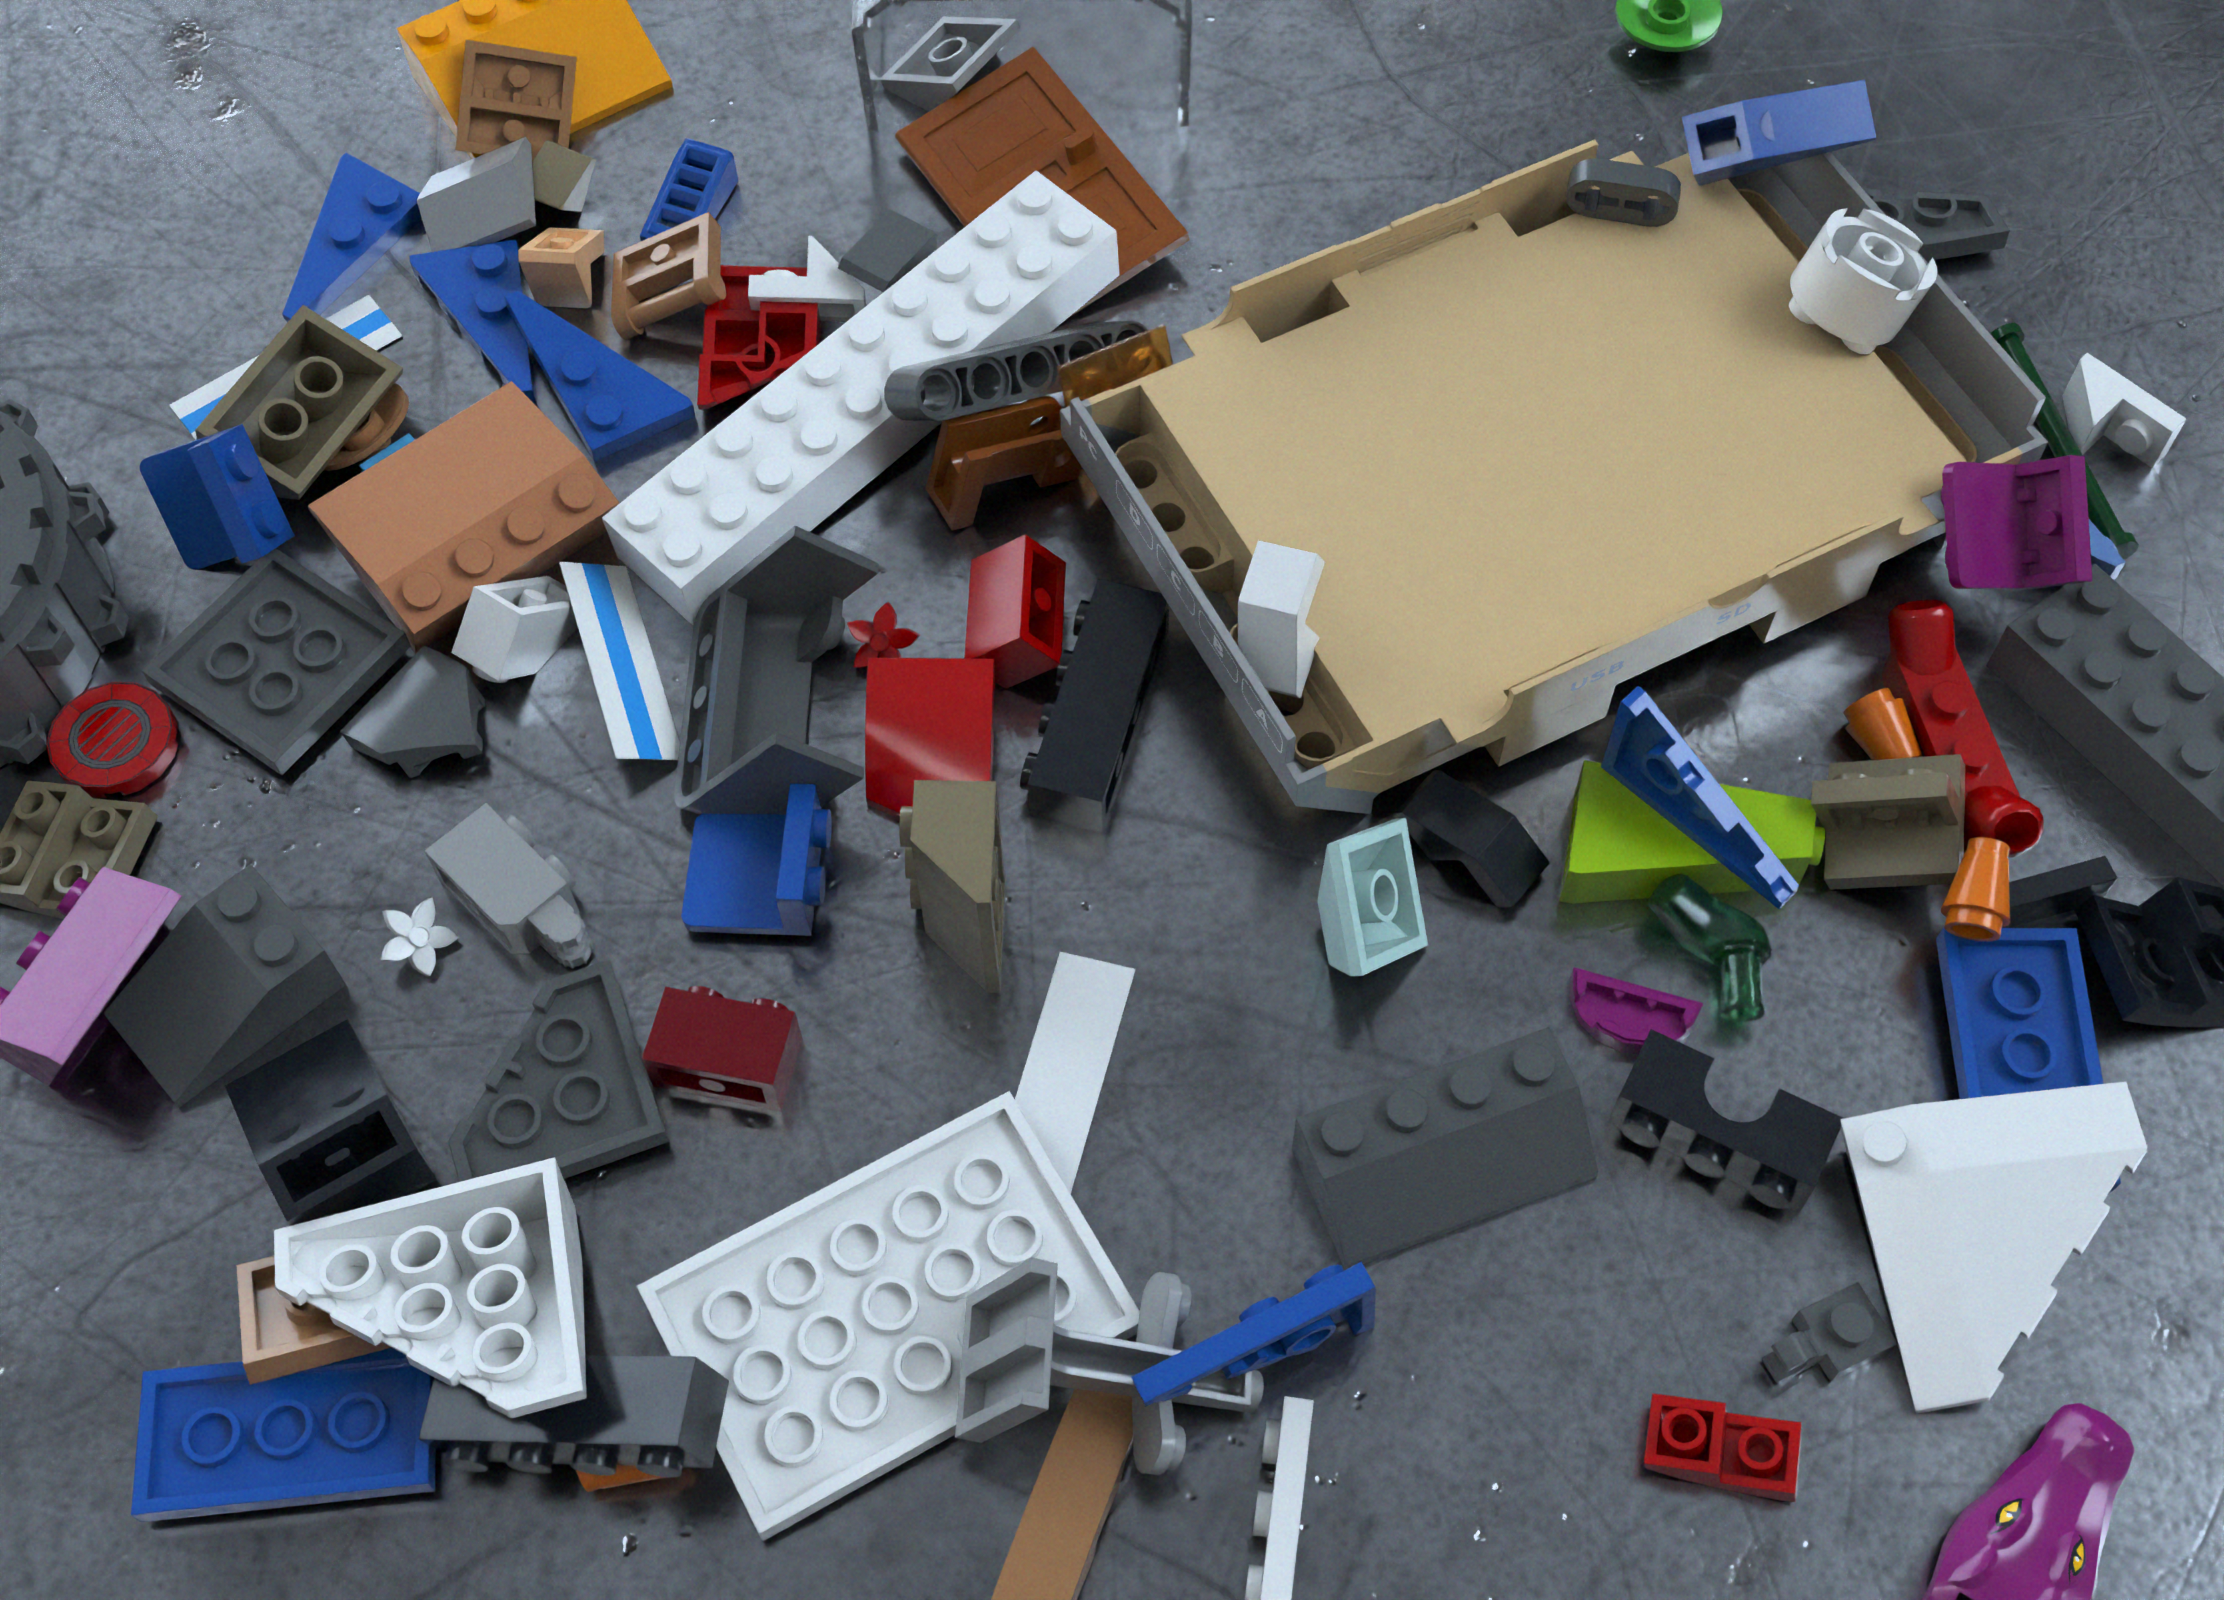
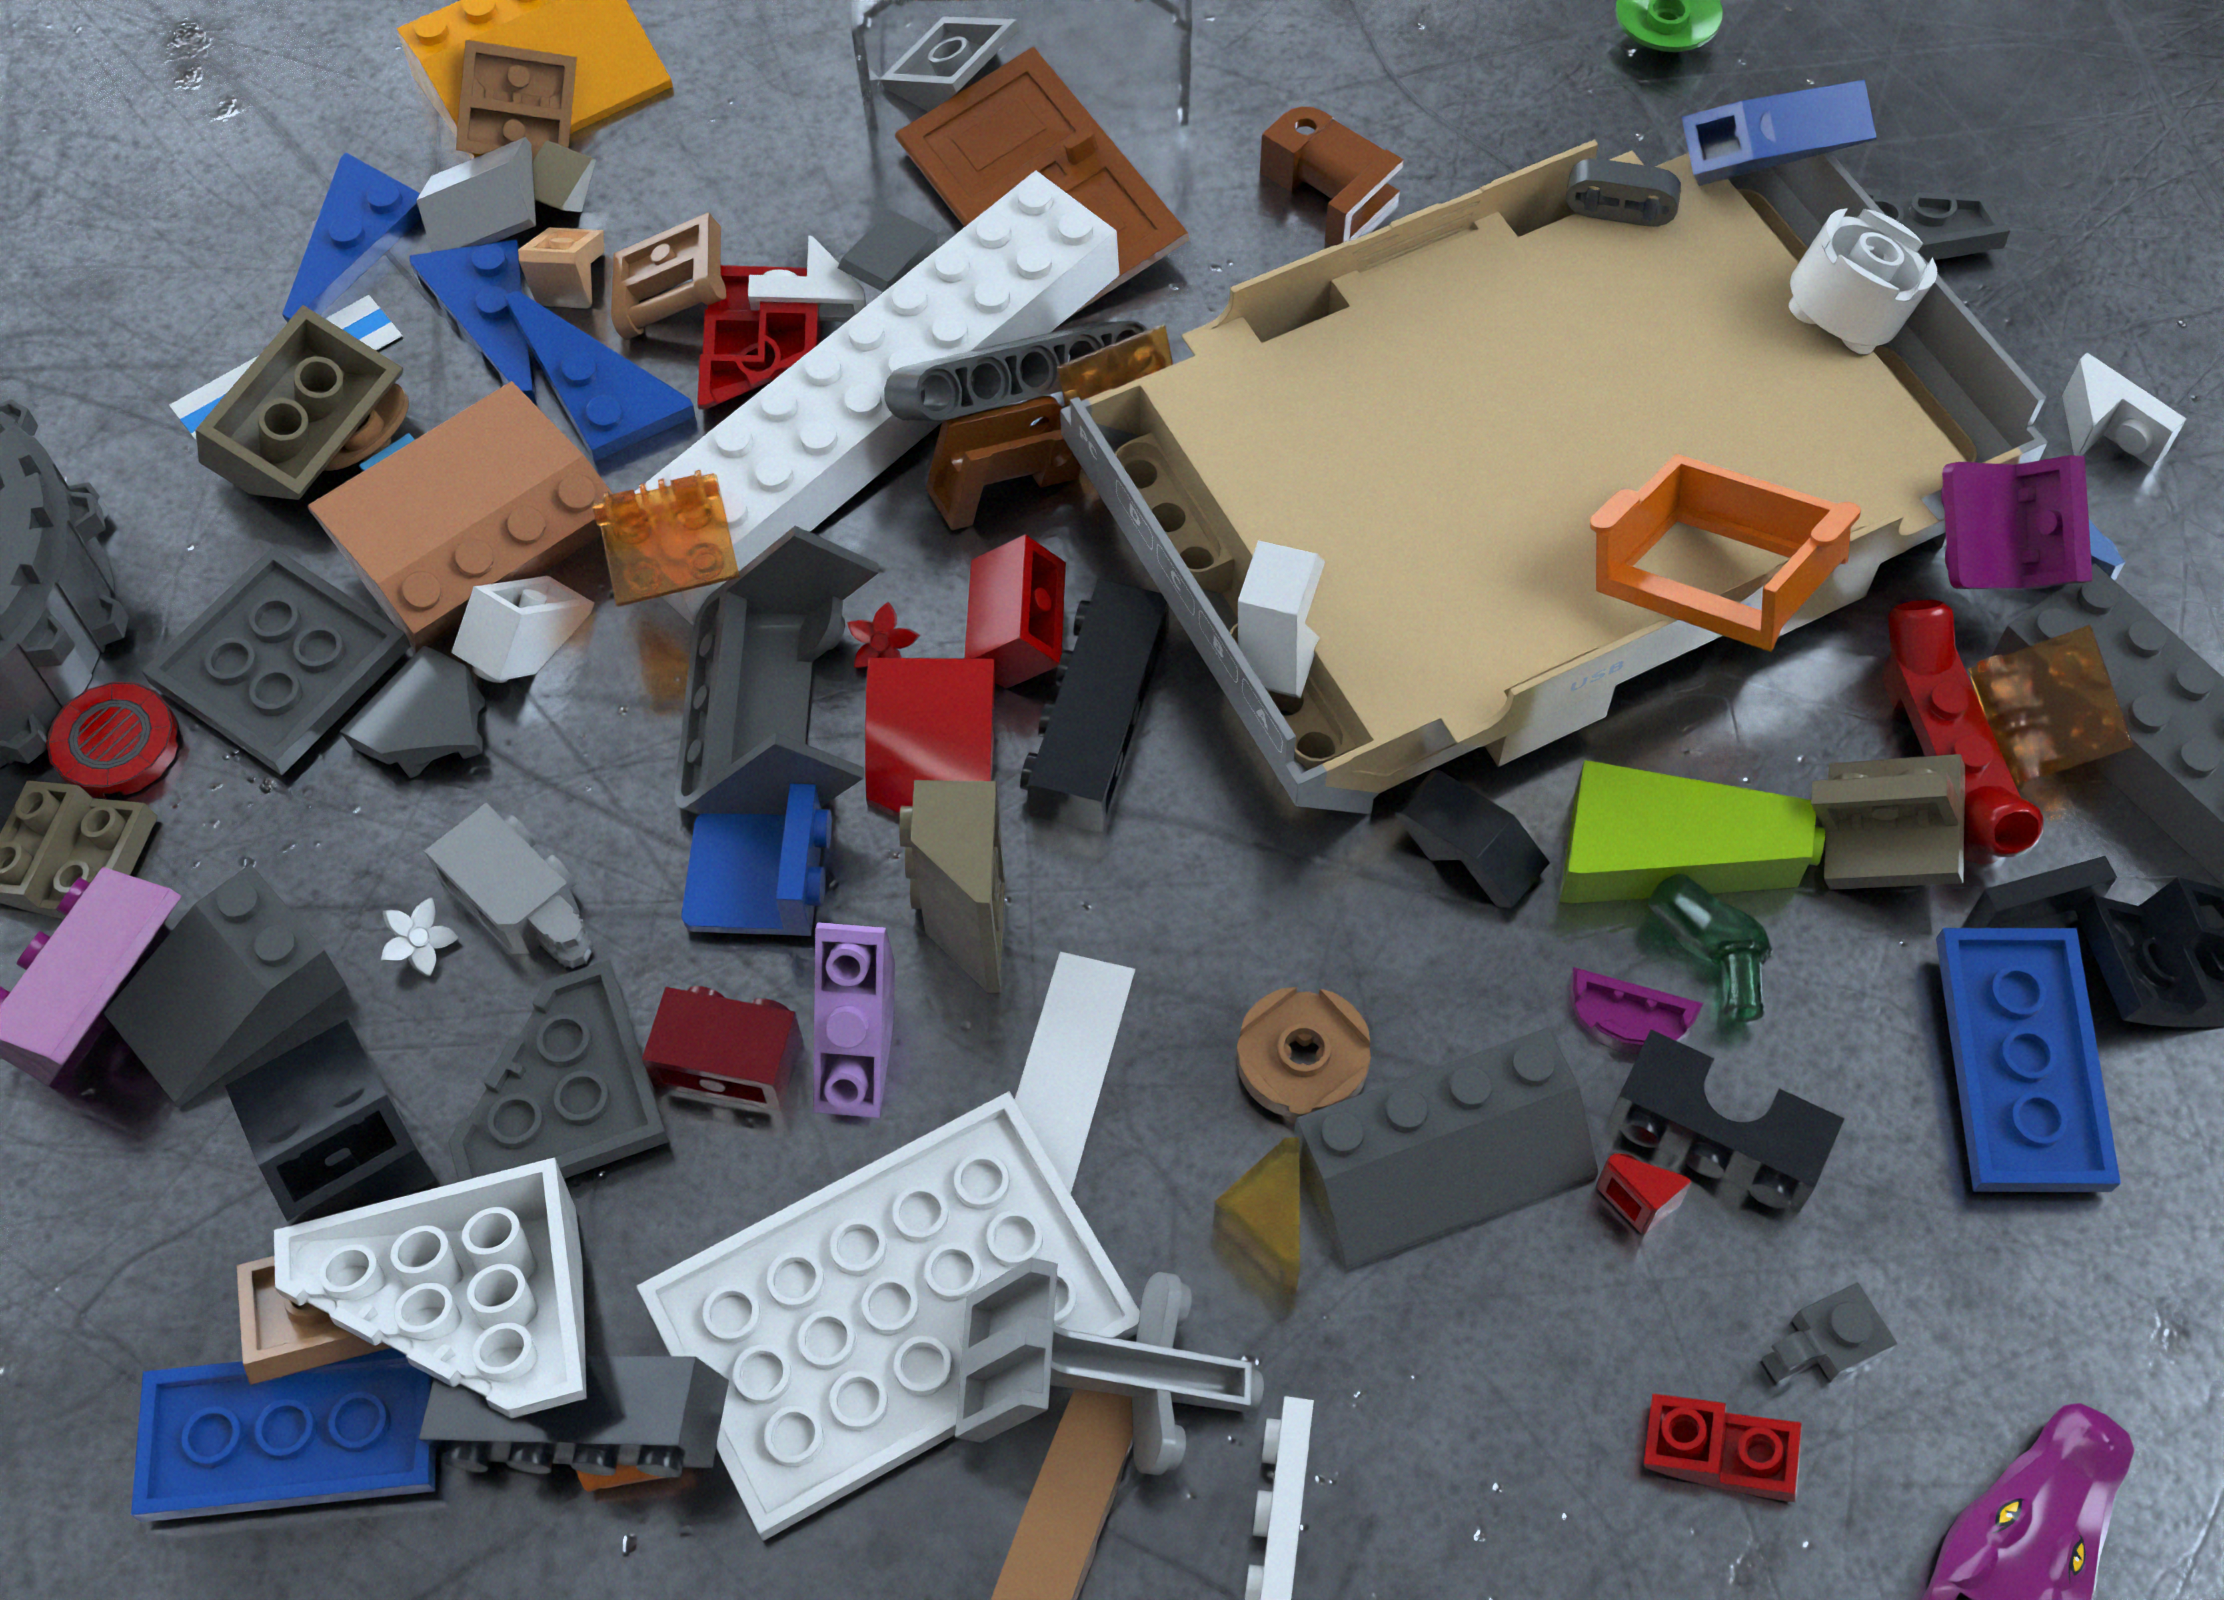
(216, 499): blue bracket -> none
(621, 662): white sticker -> none
(666, 538): none -> clear orange hinge
(695, 166): blue slope -> none
(852, 1018): none -> lavender slope
(1264, 1215): none -> clear yellow slope
(1268, 1333): blue wing -> none
(1303, 1017): none -> medium nougat plate
(1335, 164): none -> dark orange piece
(1370, 899): light aqua slope -> none
(1641, 1190): none -> red slope
(1669, 777): blue wing -> none
(1733, 506): none -> orange piece
(1882, 726): orange cone -> none
(1977, 1217): white slope -> none
(1979, 893): orange cone -> none
(2051, 705): none -> clear orange hinge
(2062, 442): dark green bar -> none

